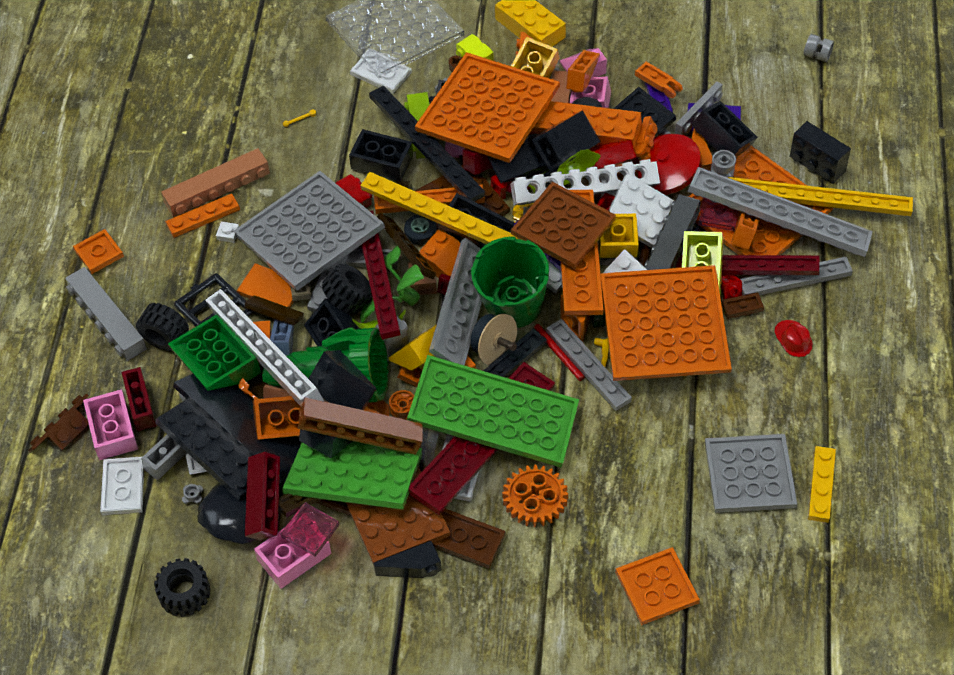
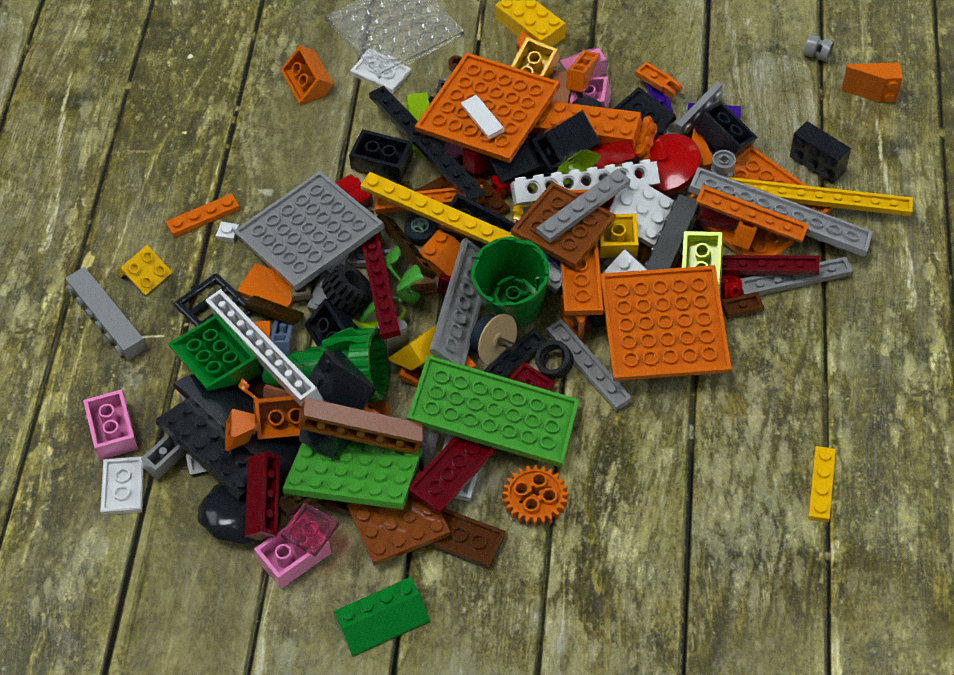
(66, 428): reddish brown bracket -> none
(98, 251): orange plate -> none
(138, 399): dark red brick -> none
(145, 270): none -> yellow bracket
(161, 325): black tyre -> none
(177, 573): black tyre -> none
(190, 489): light grey plate -> none
(215, 182): nougat brick -> none
(239, 429): none -> orange slope
(306, 75): none -> orange slope
(312, 113): yellow hinge -> none
(381, 616): none -> green slope
(398, 401): orange wheel -> none
(412, 563): black slope -> none
(474, 46): neon yellow brick -> none
(482, 117): none -> white tile
(542, 352): none -> black tyre
(560, 354): red bar -> none
(583, 206): none -> light grey plate
(605, 349): yellow bar -> none
(657, 586): orange plate -> none
(750, 473): light grey plate -> none
(752, 214): none -> orange plate
(794, 338): red piece -> none
(873, 81): none -> orange slope

